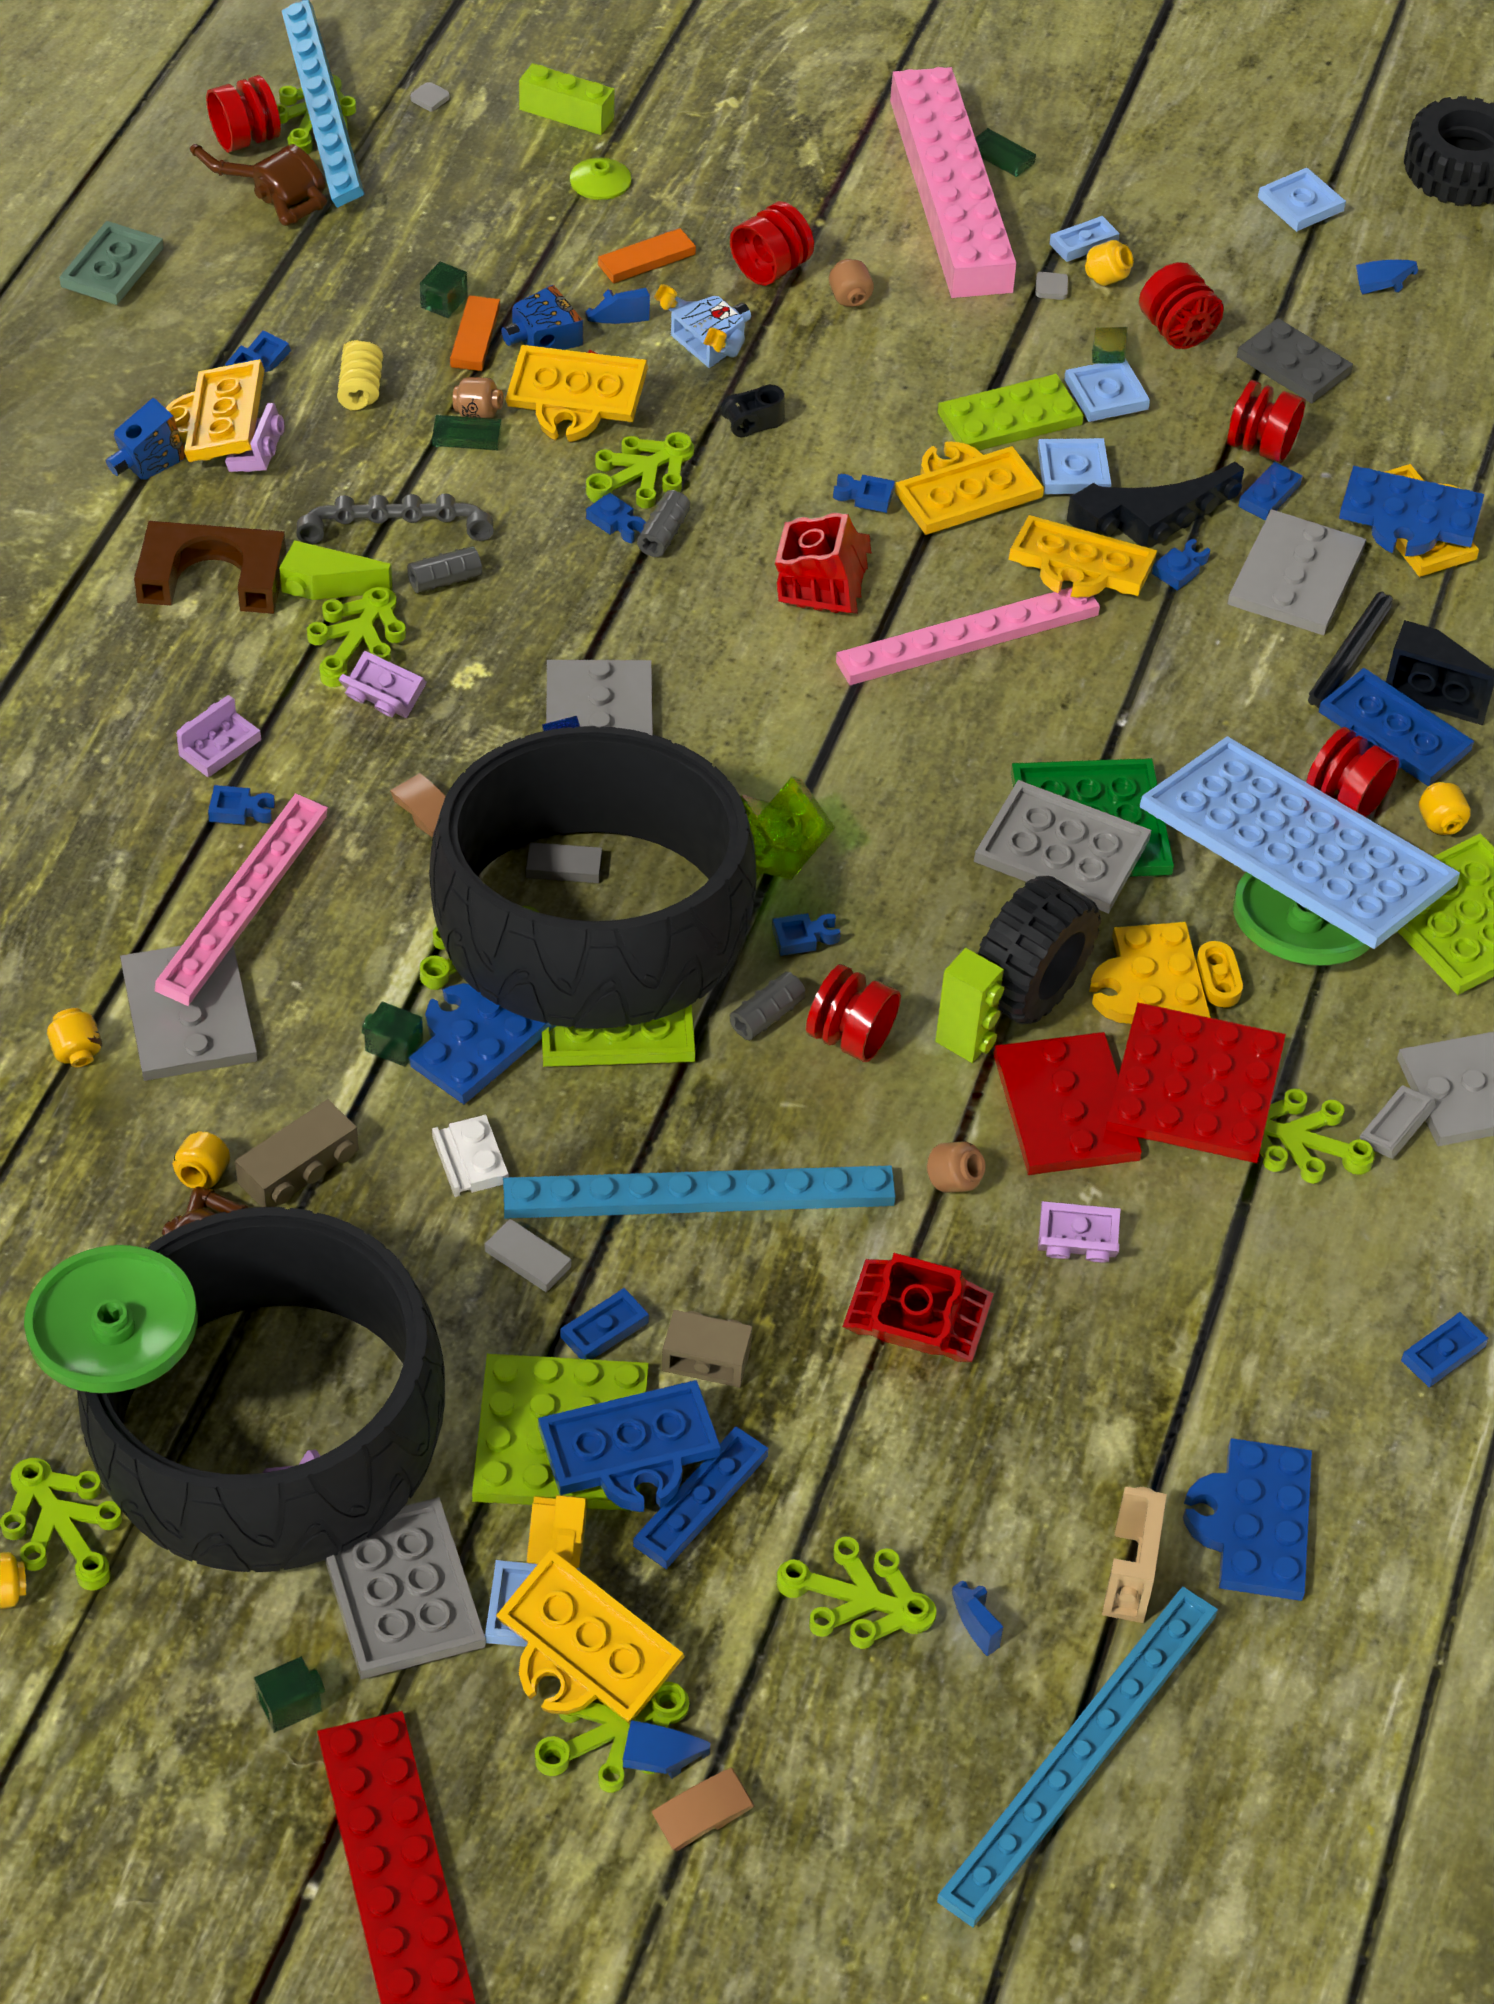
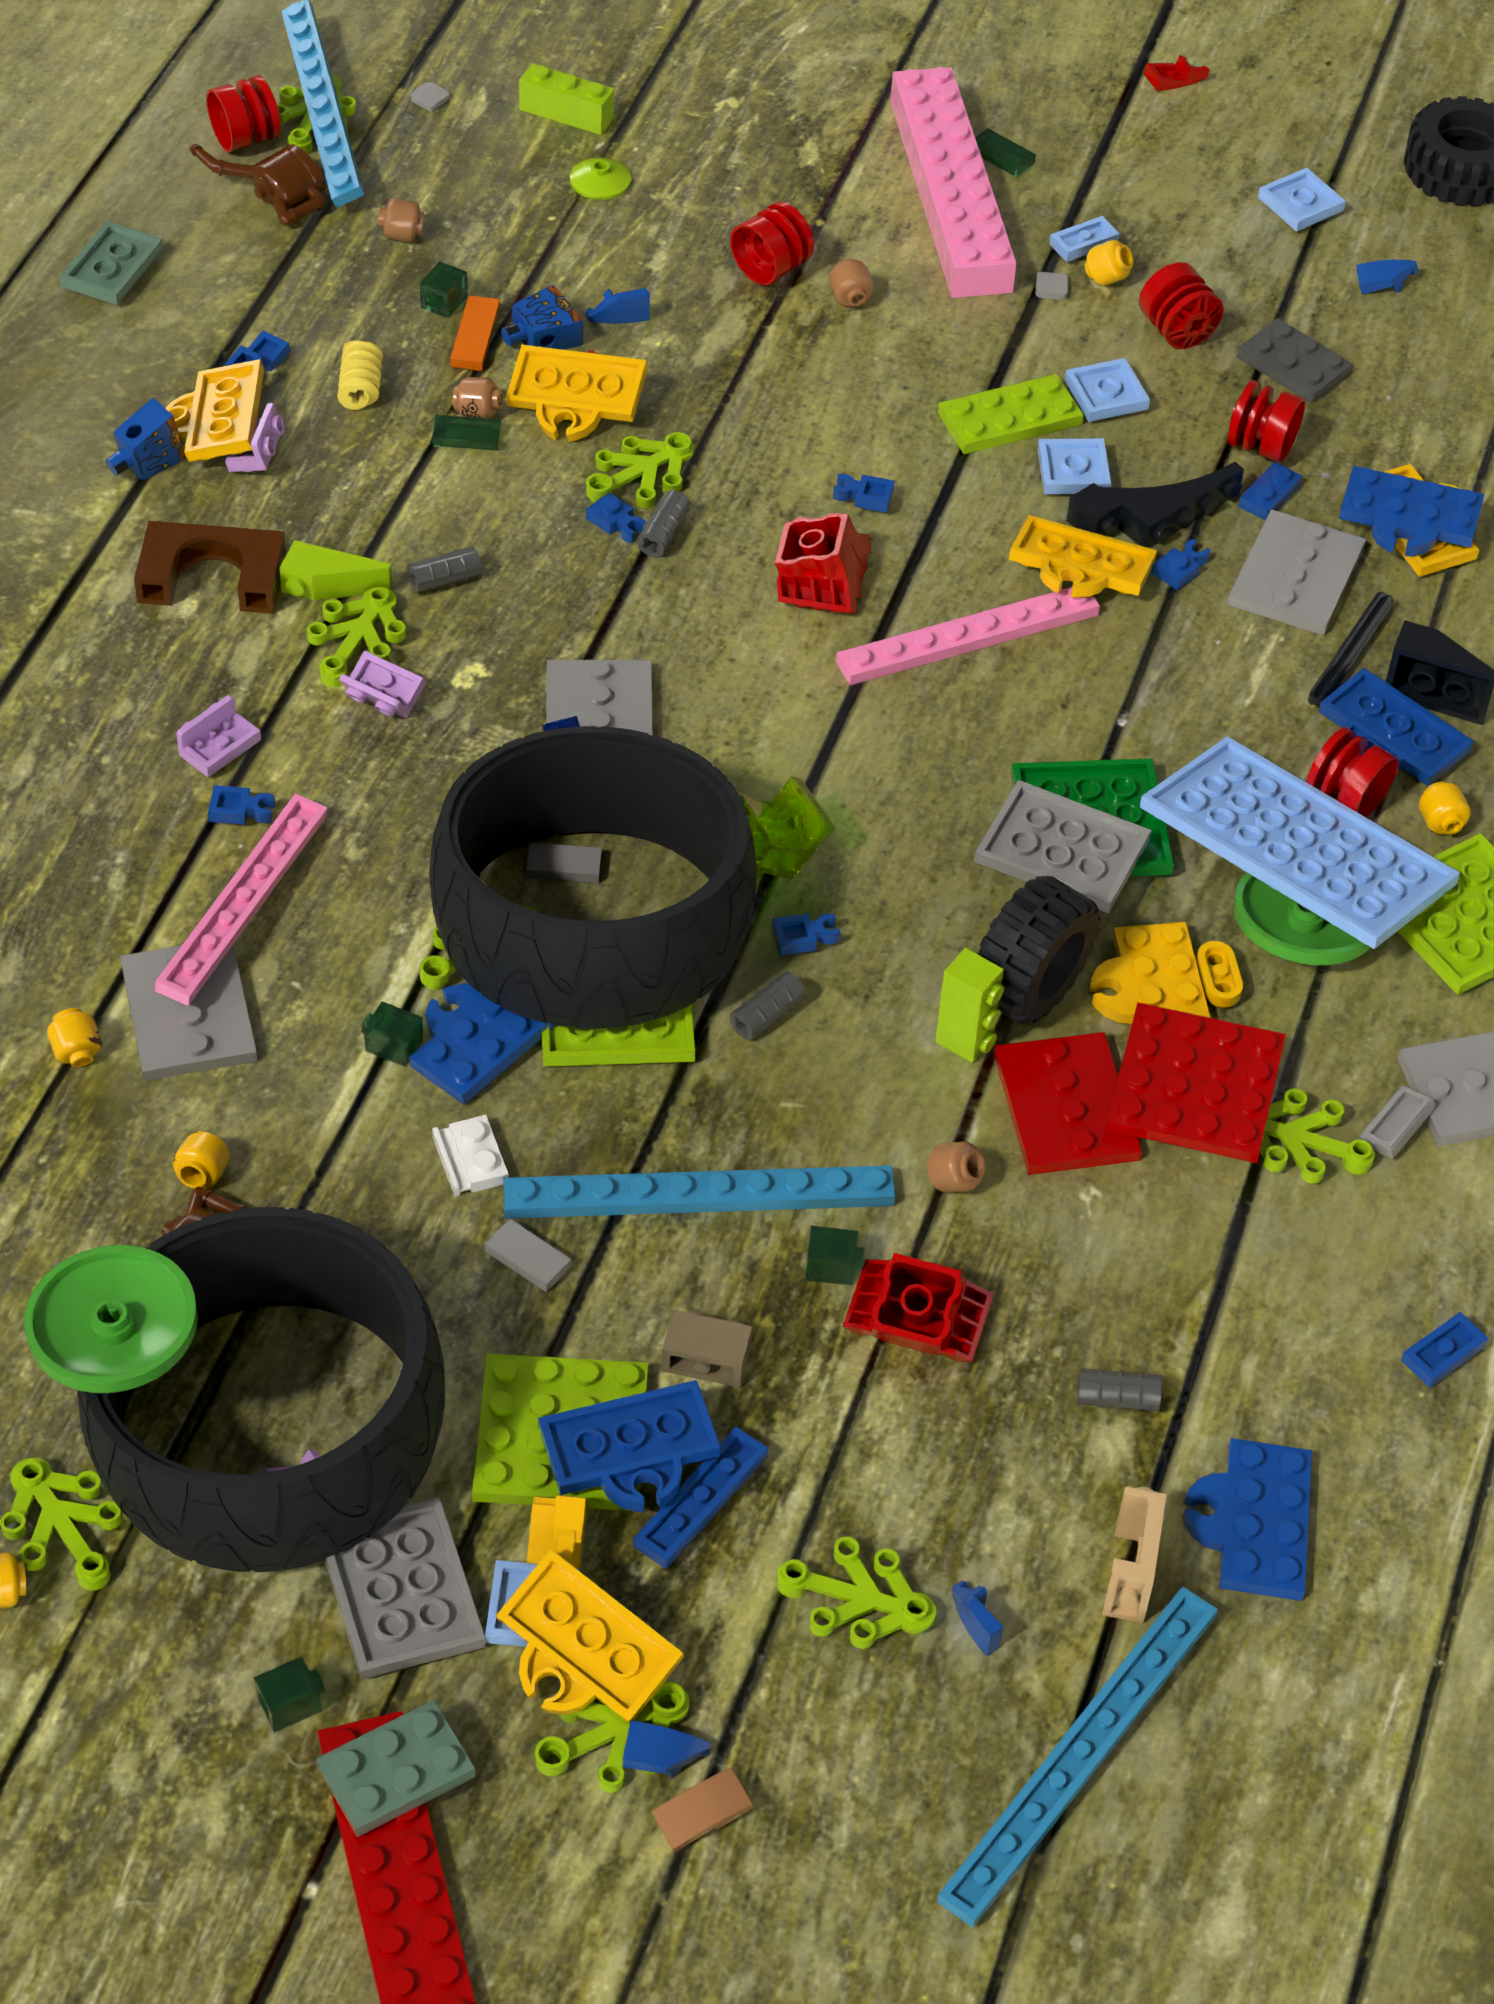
(297, 1155): dark tan brick -> none
(395, 1768): none -> sand green plate
(401, 220): none -> medium nougat head
(421, 800): medium nougat slope -> none
(478, 524): dark grey bar -> none
(604, 1325): blue plate -> none
(646, 255): orange tile -> none
(705, 326): light blue torso -> none
(758, 410): black piece -> none
(833, 1255): none -> clear green brick
(853, 1013): red wheel -> none
(966, 486): yellow plate -> none
(1079, 1231): lavender bracket -> none
(1110, 345): tile -> none
(1119, 1389): none -> dark grey axle
(1173, 76): none -> red slope

